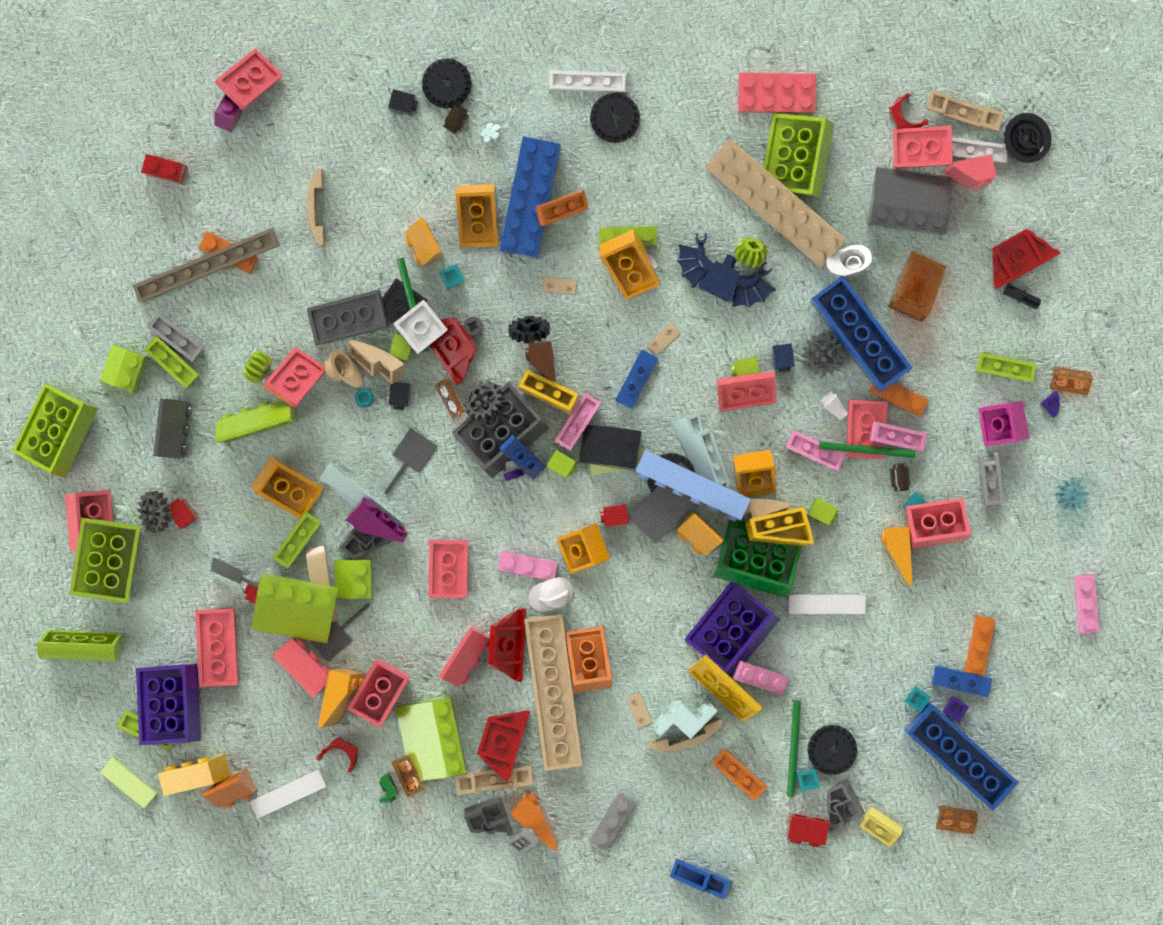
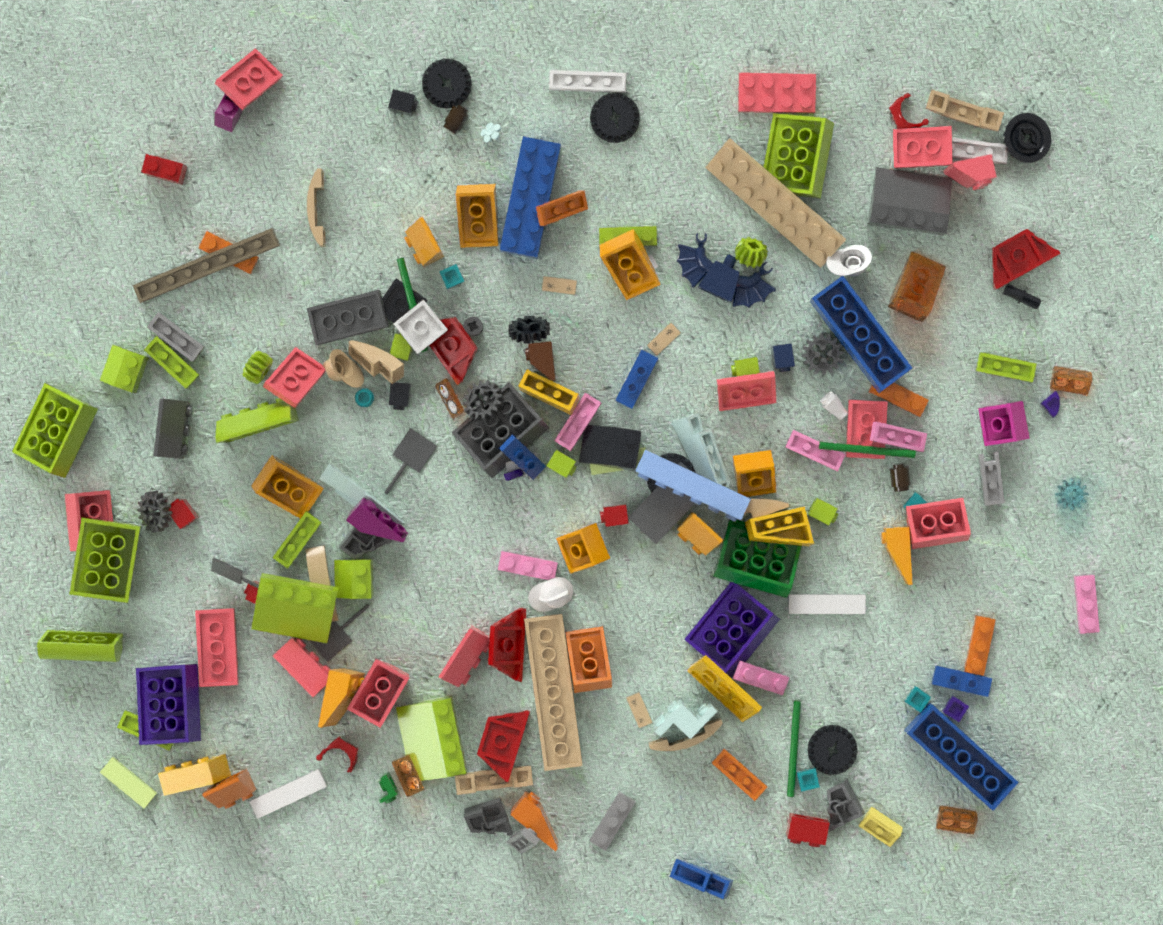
(448, 568): coral plate -> none

